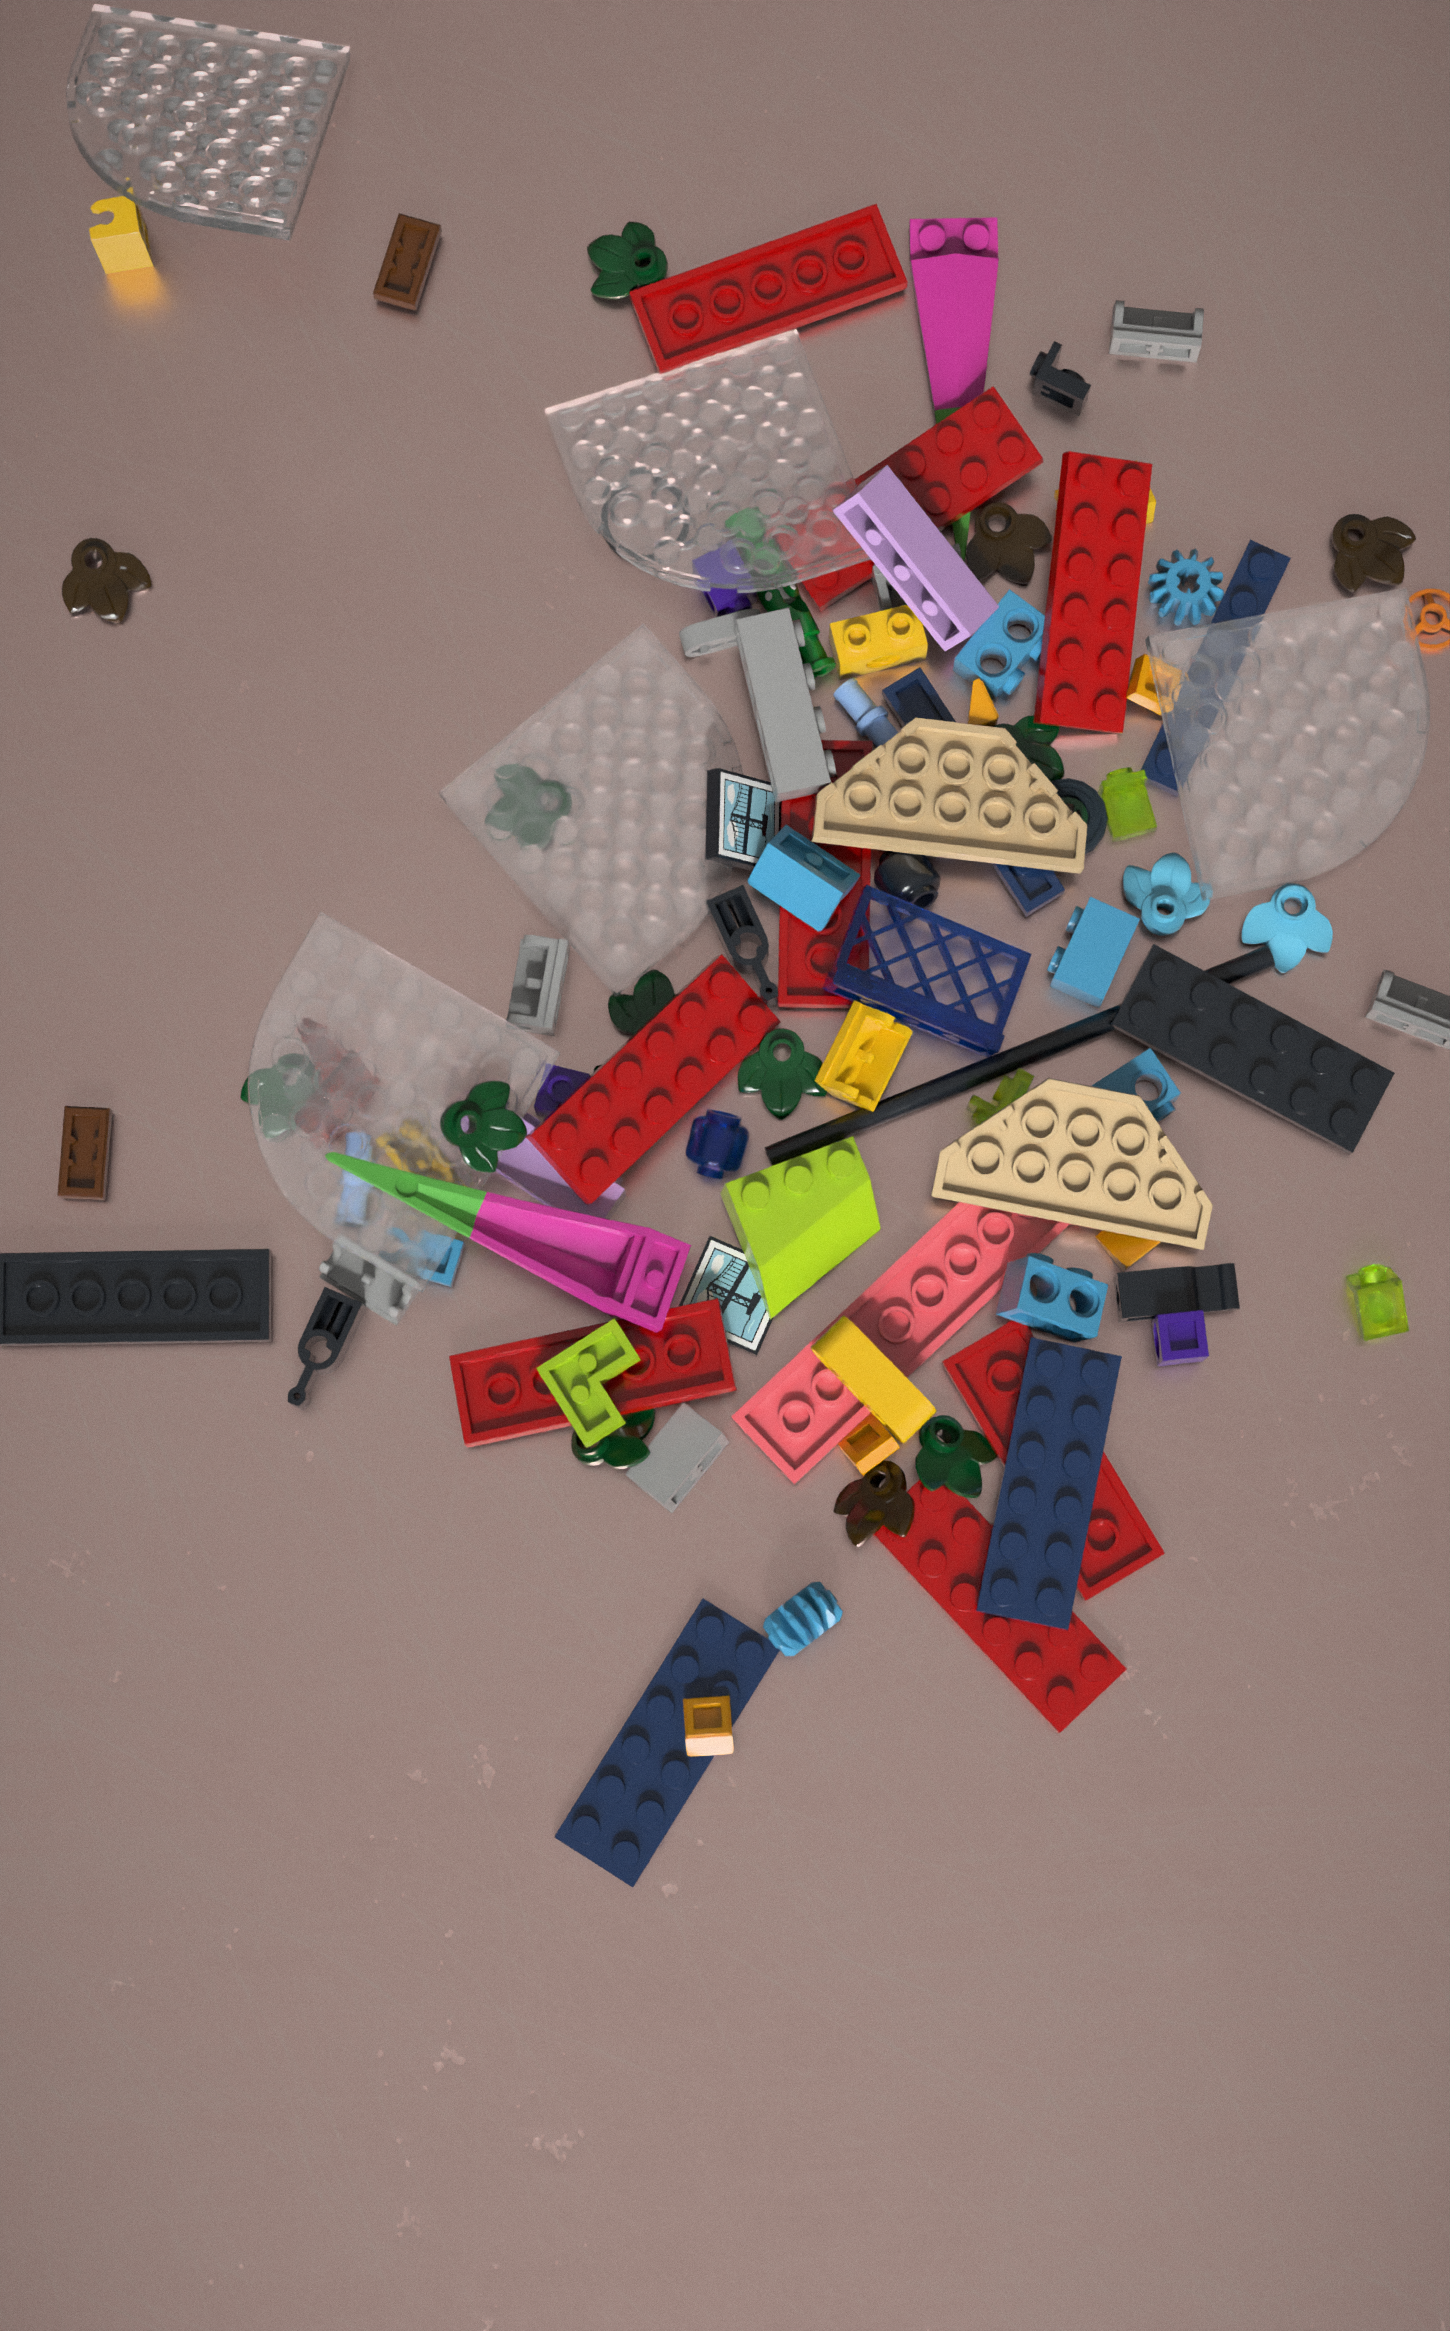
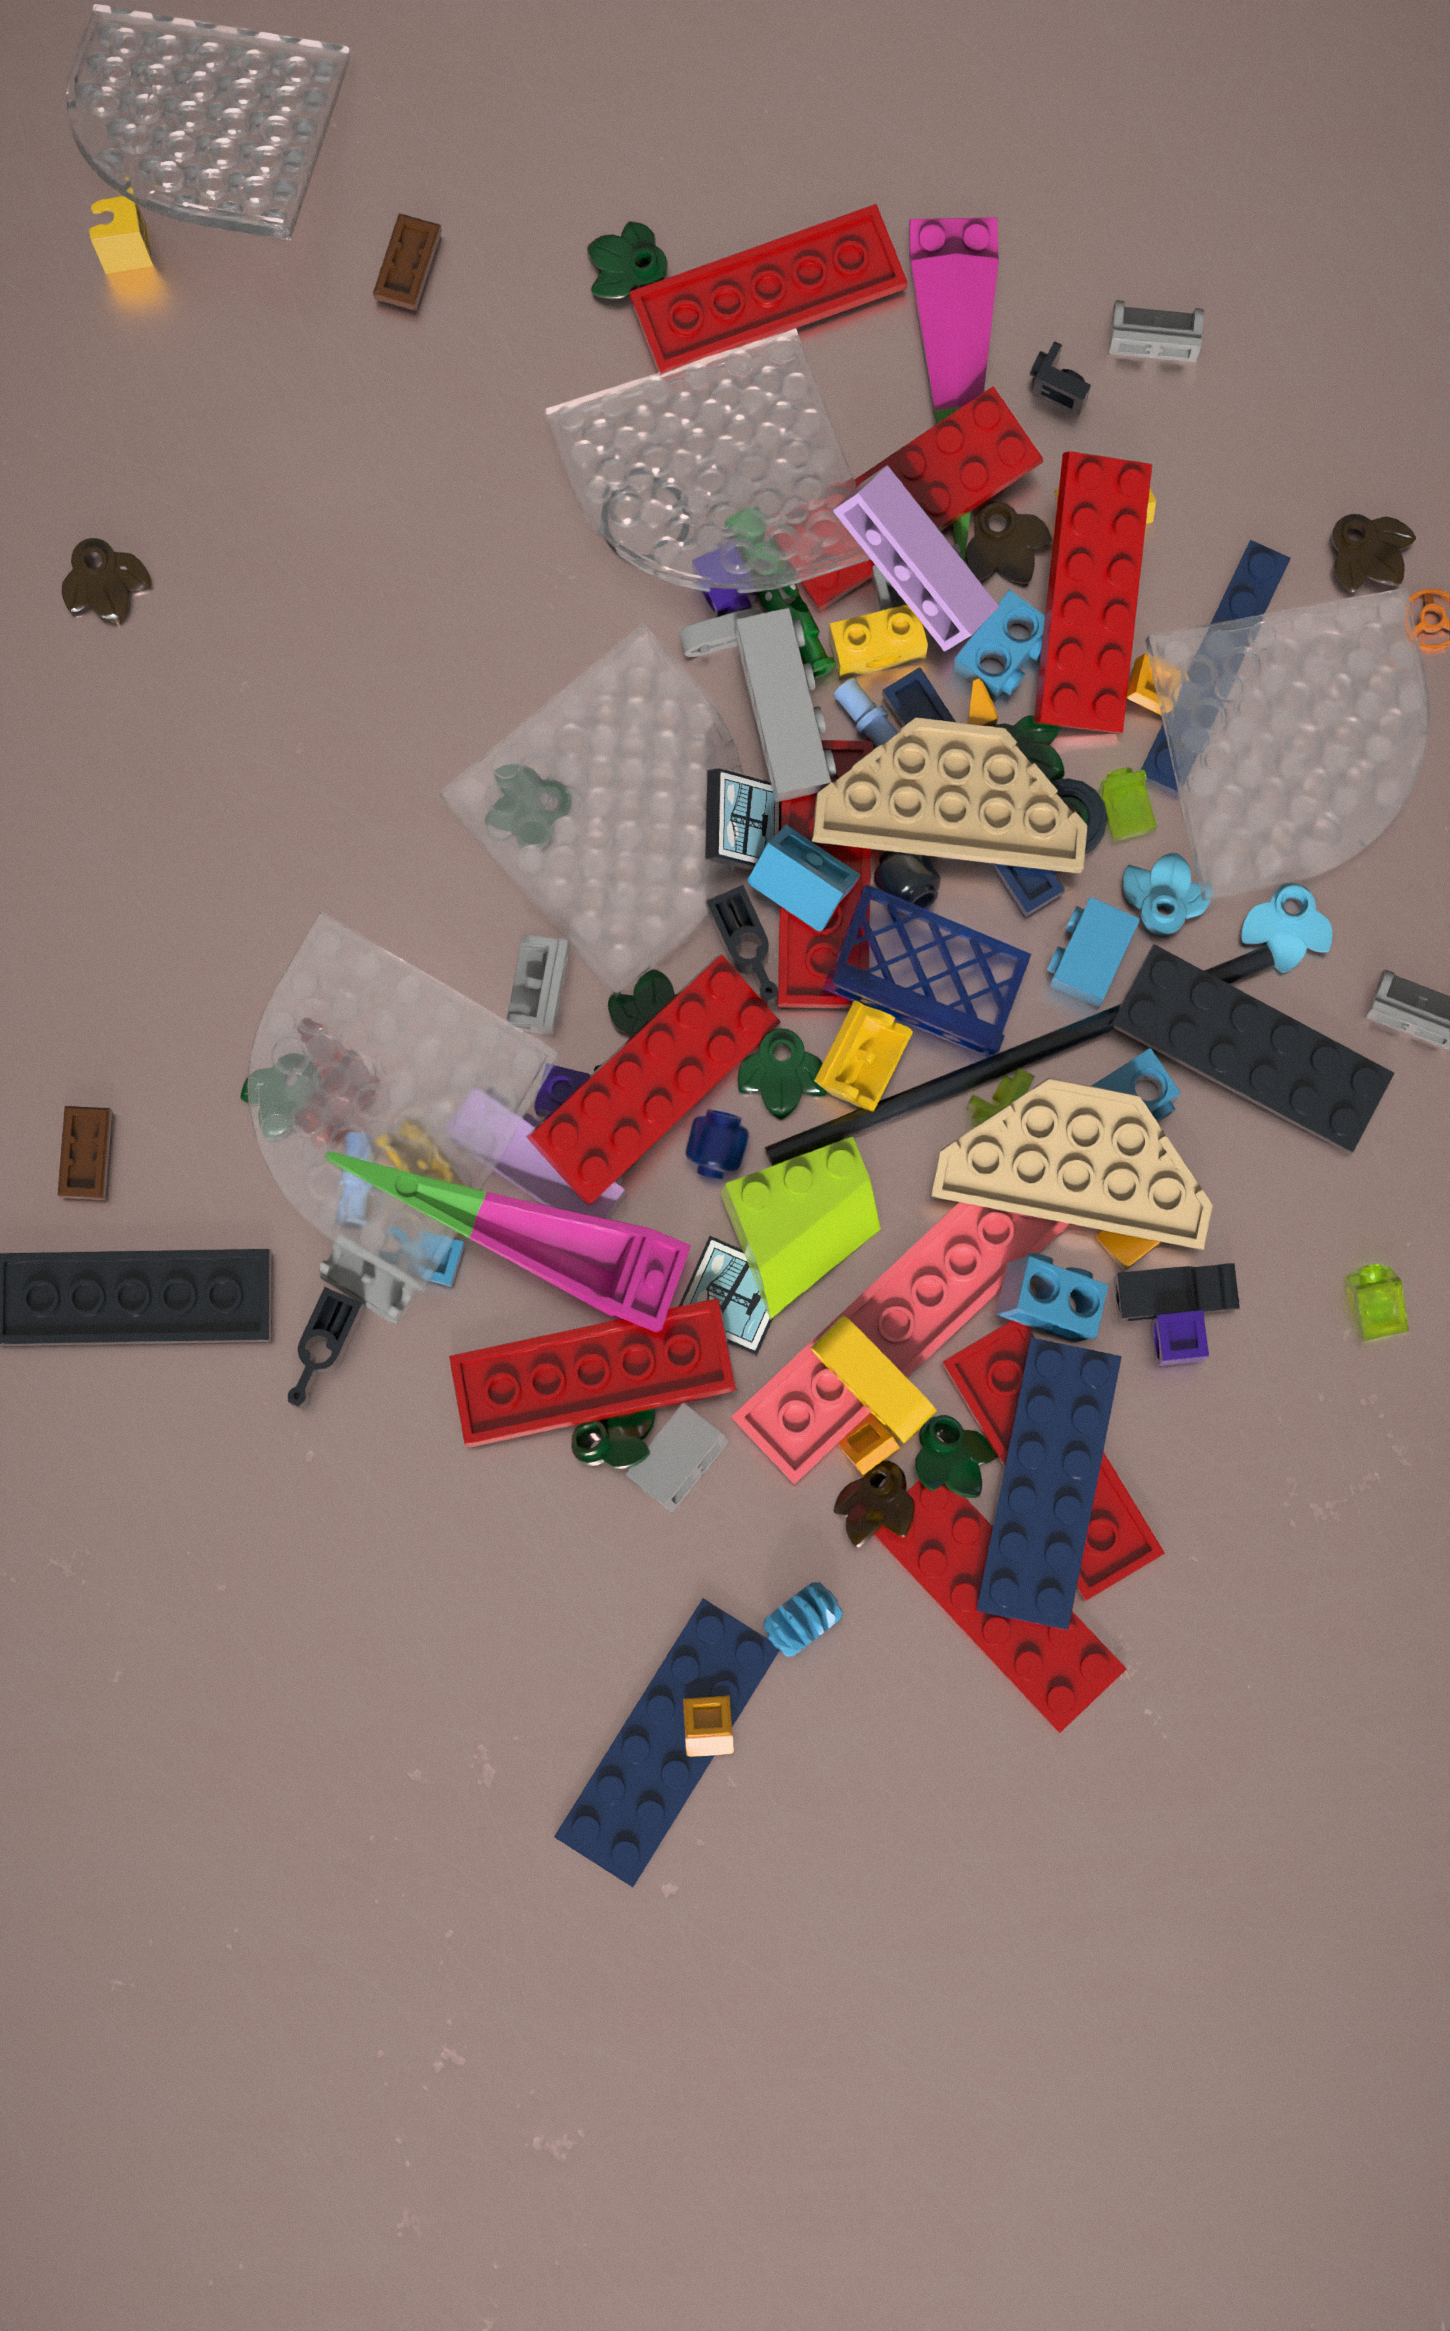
(489, 1128): dark green plate -> none
(578, 1377): lime plate -> none
(1186, 570): dark azure gear -> none

